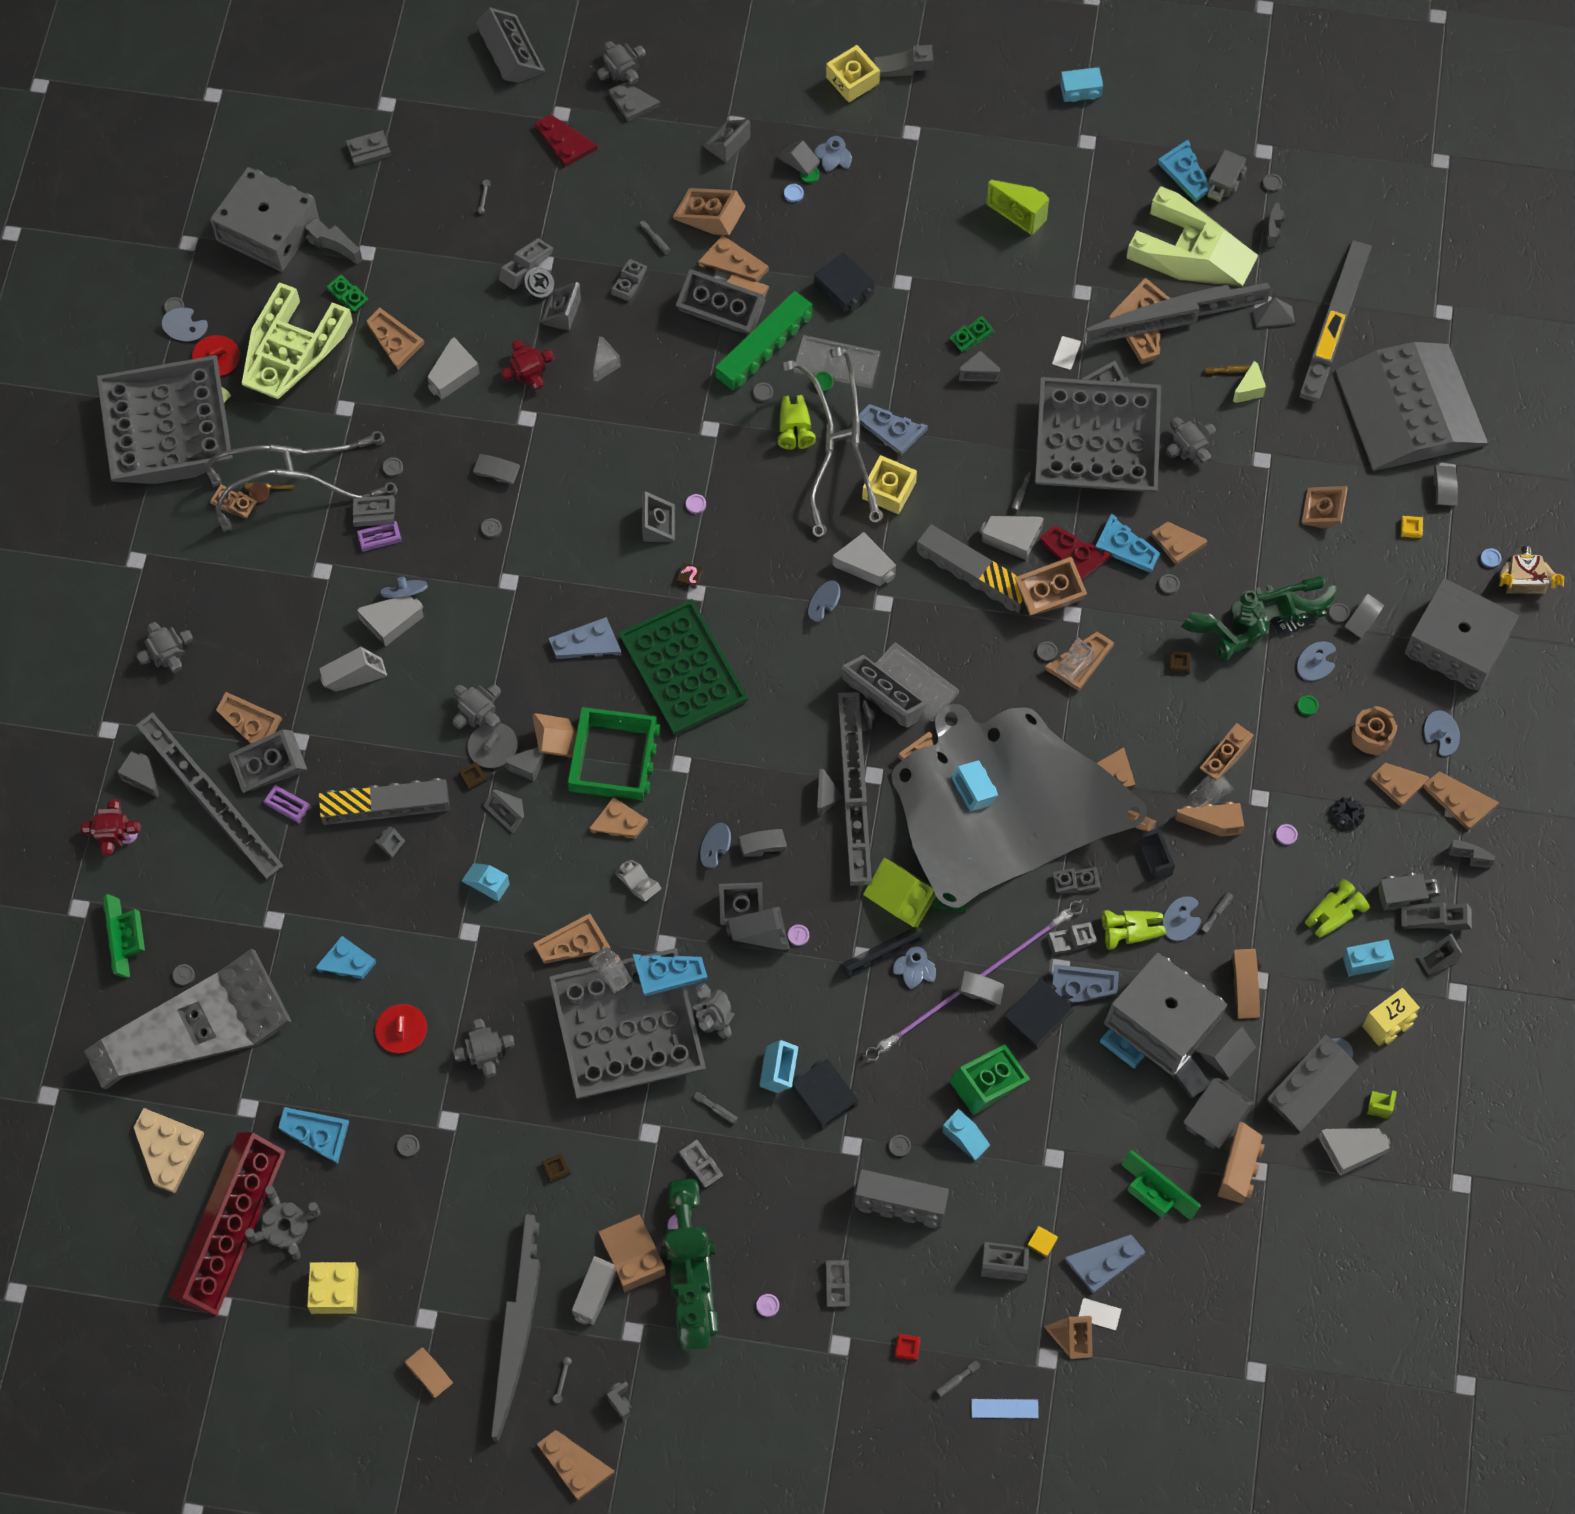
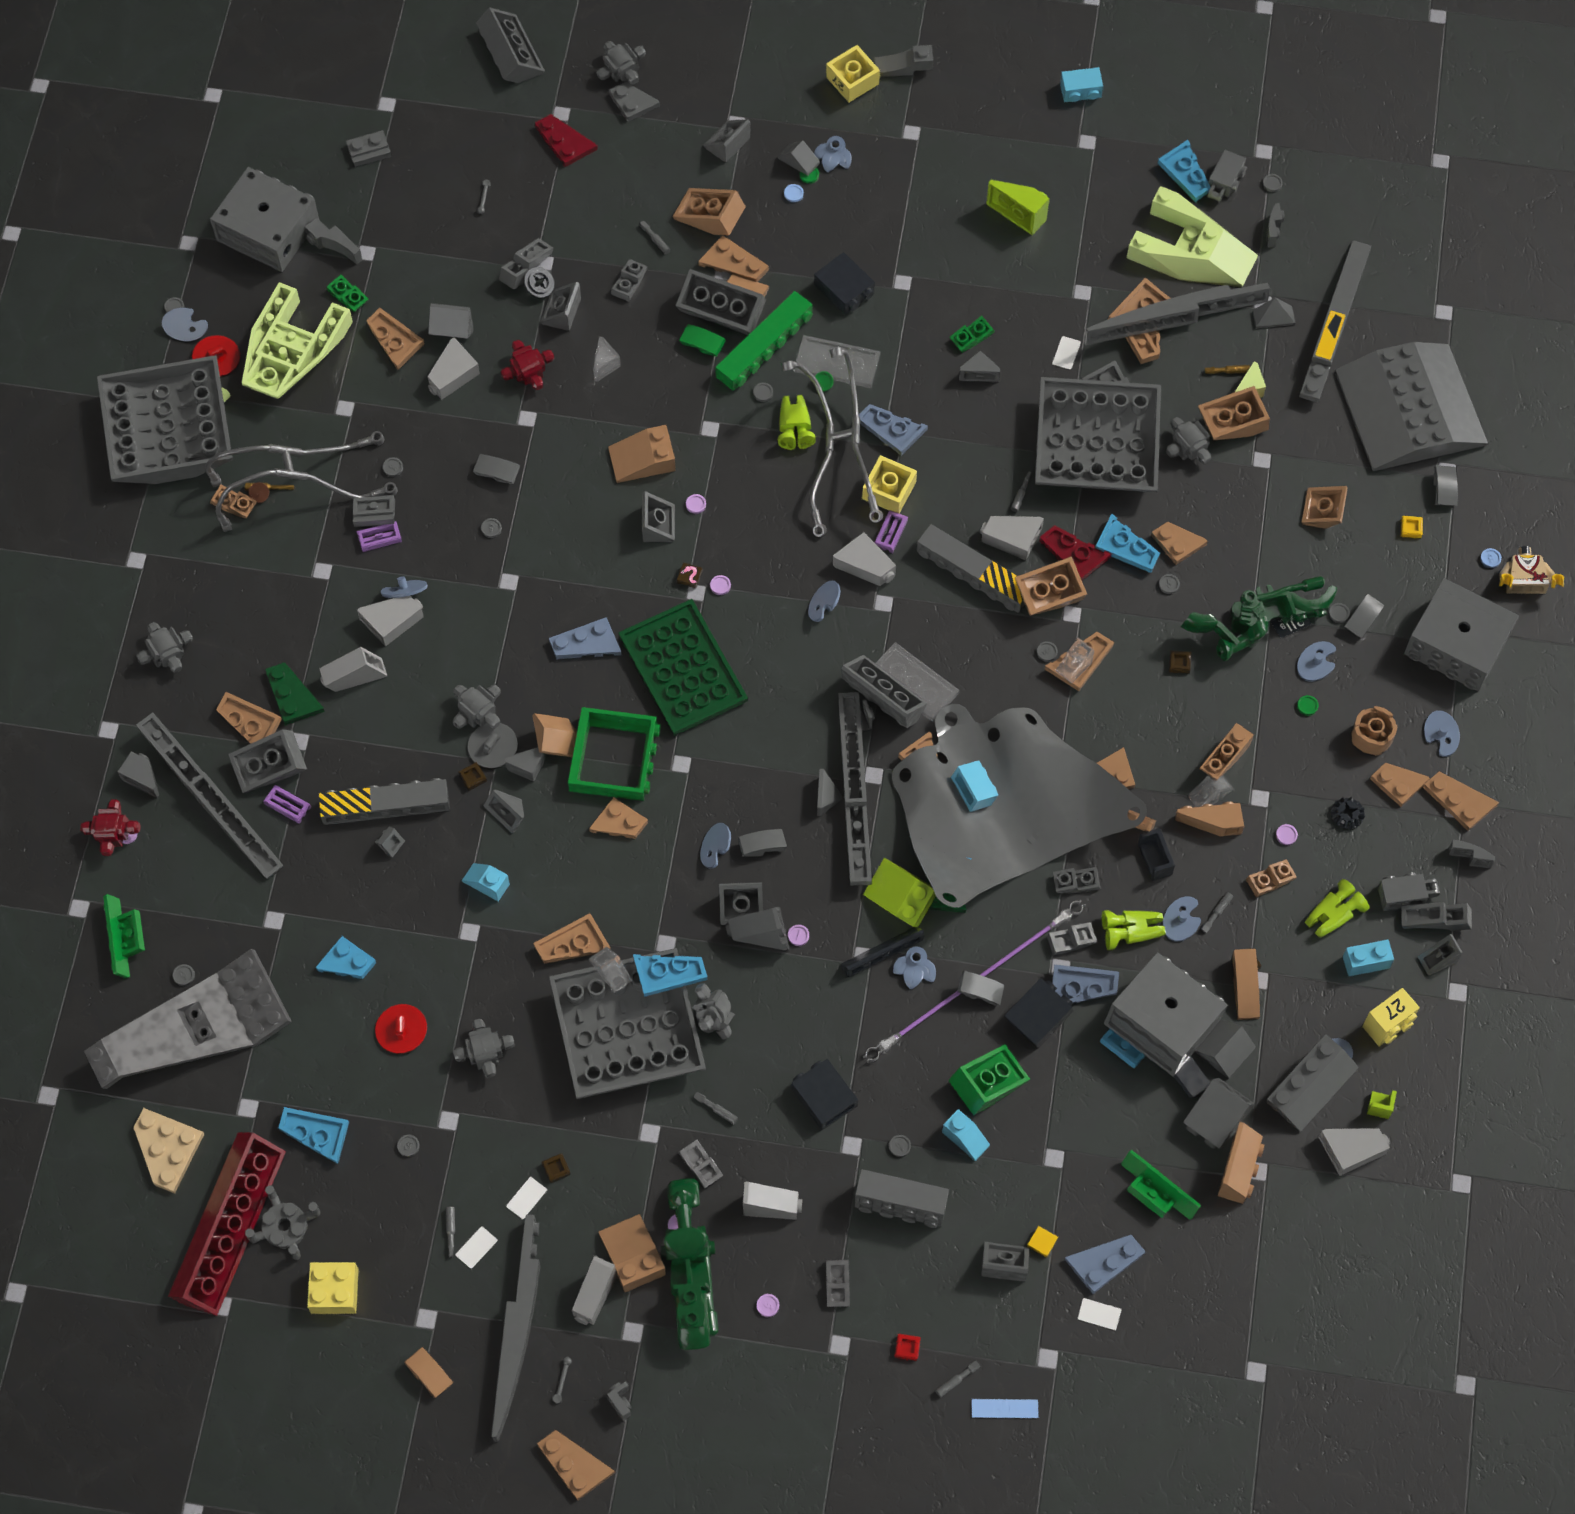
(292, 695): none -> dark green wing
(450, 321): none -> dark grey slope
(450, 1228): none -> dark grey piece
(476, 1247): none -> white sticker
(526, 1197): none -> white sticker
(637, 880): light grey slope -> none
(643, 455): none -> medium nougat slope
(702, 339): none -> green slope
(720, 585): none -> lavender piece
(770, 1202): none -> slope
(778, 1066): medium azure brick -> none
(885, 545): none -> medium lavender tile
(1073, 1335): medium nougat slope -> none
(1235, 415): none -> medium nougat slope
(1271, 878): none -> medium nougat slope

